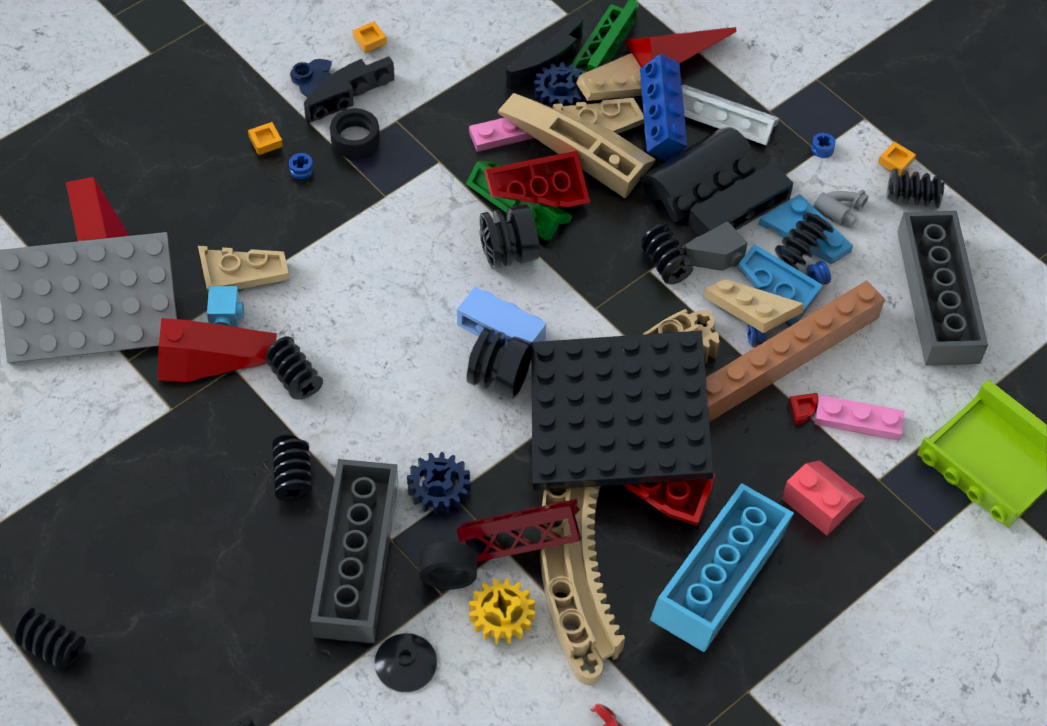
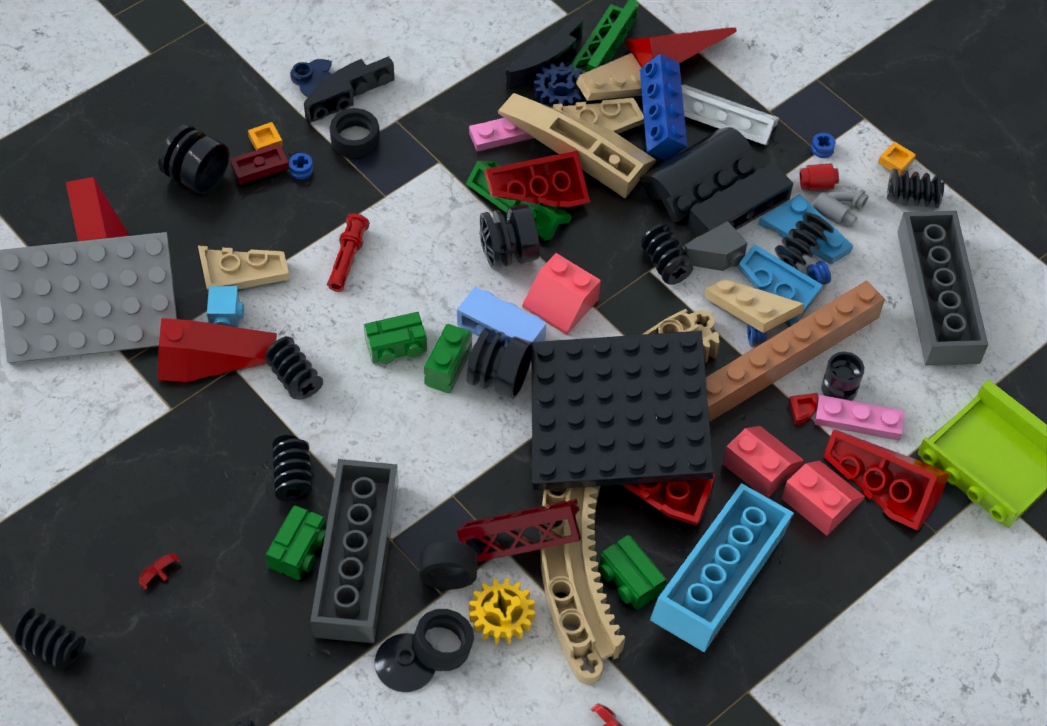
(155, 568): none -> red piece
(193, 159): none -> black wheel
(259, 163): none -> dark red plate
(296, 543): none -> green brick
(350, 243): none -> red pin
(369, 36): light orange plate -> none
(395, 338): none -> green brick
(438, 485): dark blue gear -> none
(443, 619): none -> black tyre
(448, 358): none -> green brick
(562, 294): none -> coral slope
(632, 572): none -> green brick
(761, 460): none -> coral slope
(818, 177): none -> red brick
(843, 376): none -> black wheel
(896, 482): none -> red wedge

